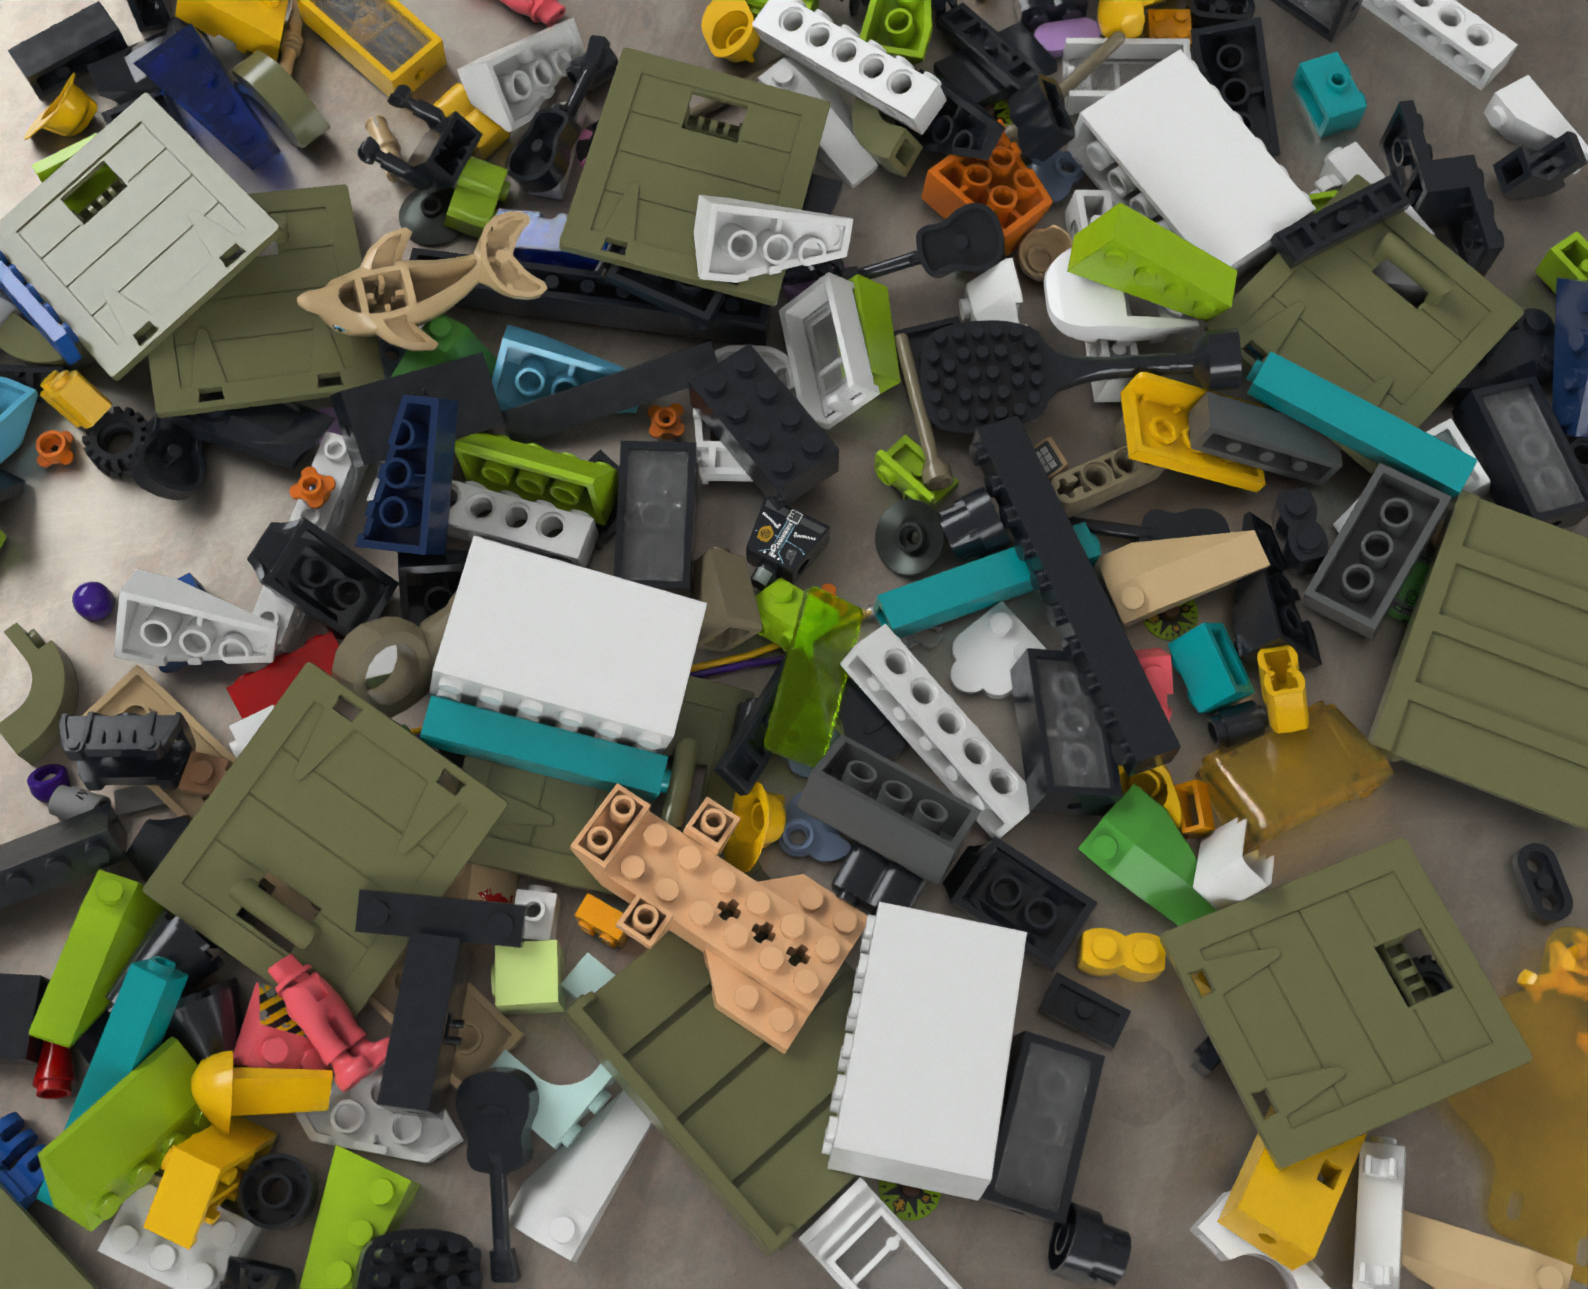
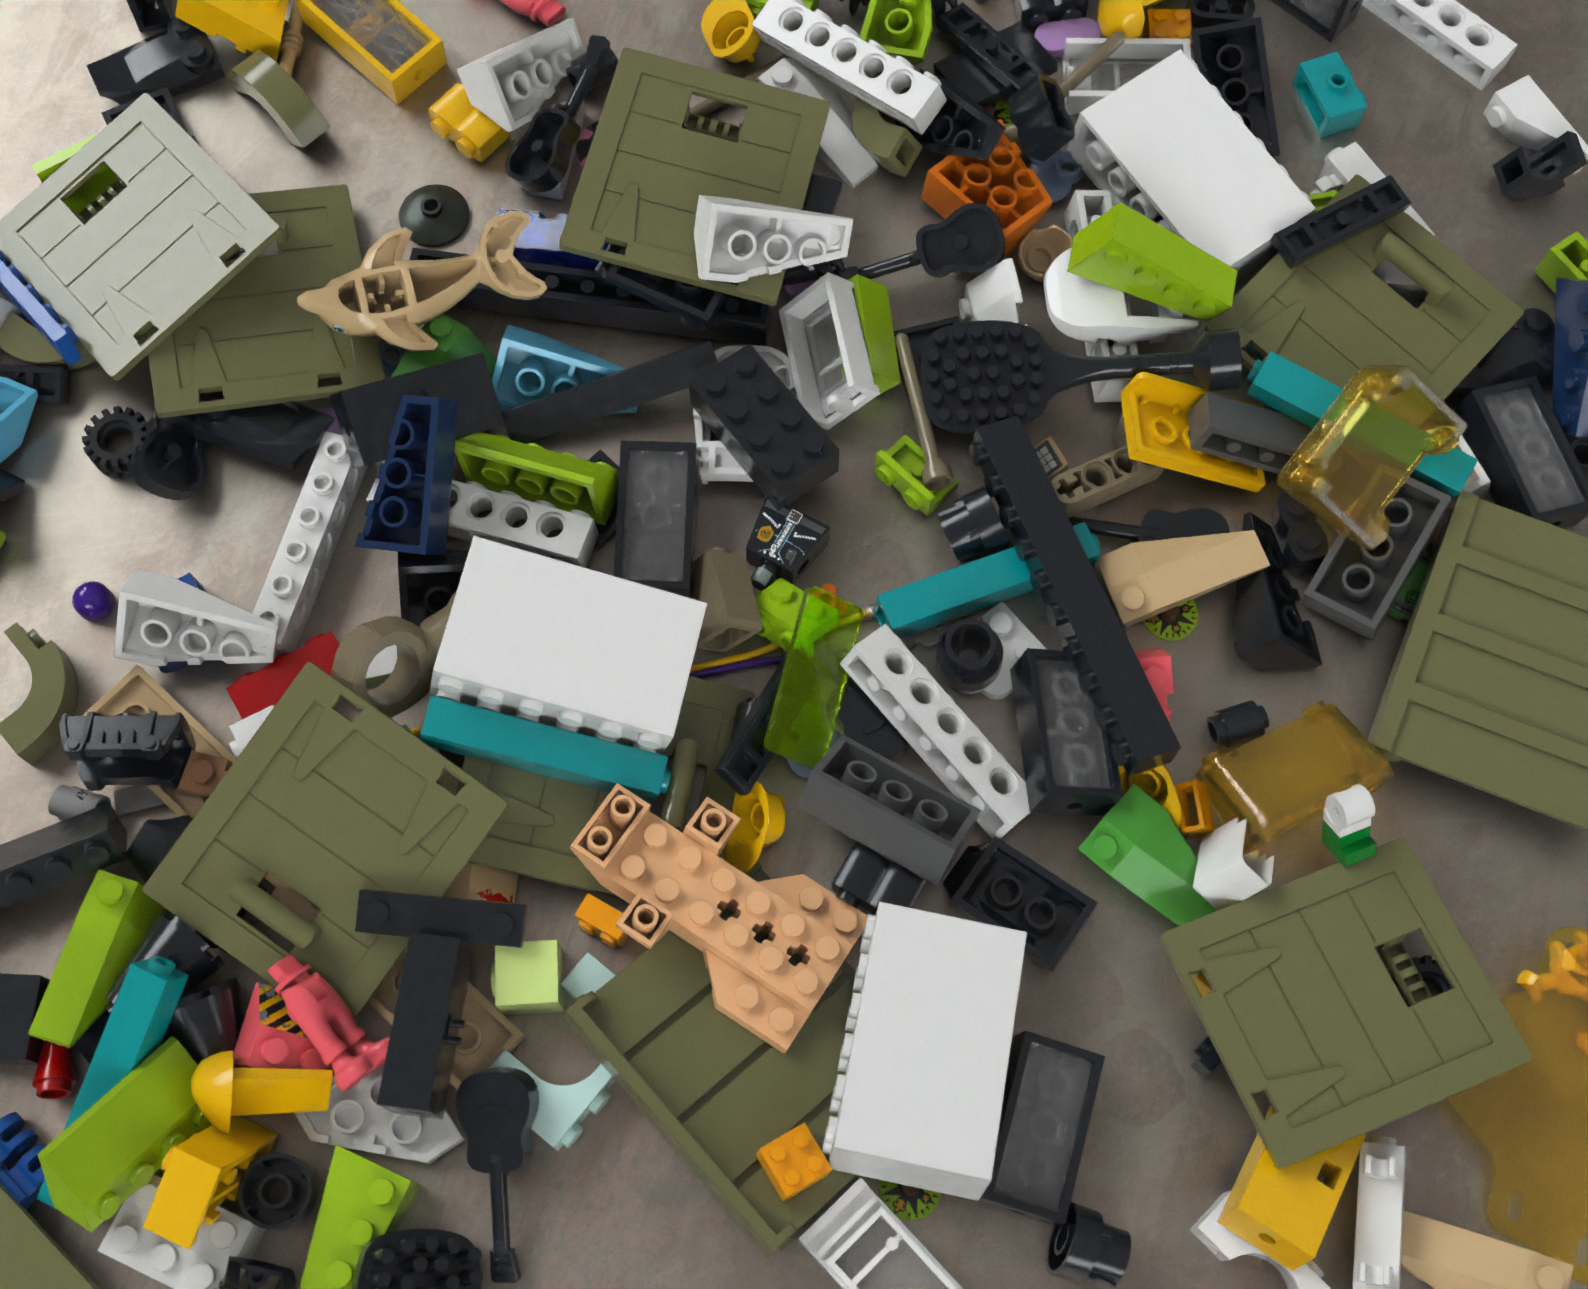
(44, 789): dark purple piece -> none
(48, 441): orange plate -> none
(67, 48): black brick -> none
(67, 114): yellow piece -> none
(74, 398): yellow brick -> none
(202, 86): clear blue wedge -> none
(313, 498): orange plate -> none
(320, 576): black slope -> none
(385, 140): tan pin -> none
(439, 154): black torso -> none
(476, 197): lime brick -> none
(542, 912): white brick -> none
(575, 1185): white wedge -> none
(669, 430): orange plate -> none
(793, 1162): none -> light orange piece
(821, 839): sand blue plate -> none
(895, 534): pearl dark grey dish -> none
(972, 635): none -> black piece
(1084, 1011): black plate -> none
(1108, 952): yellow brick -> none
(1210, 668): teal brick -> none
(1283, 689): yellow brick -> none
(1348, 825): none -> leg
(1369, 449): none -> clear yellow windscreen
(1442, 190): black bracket -> none
(1545, 883): black plate -> none

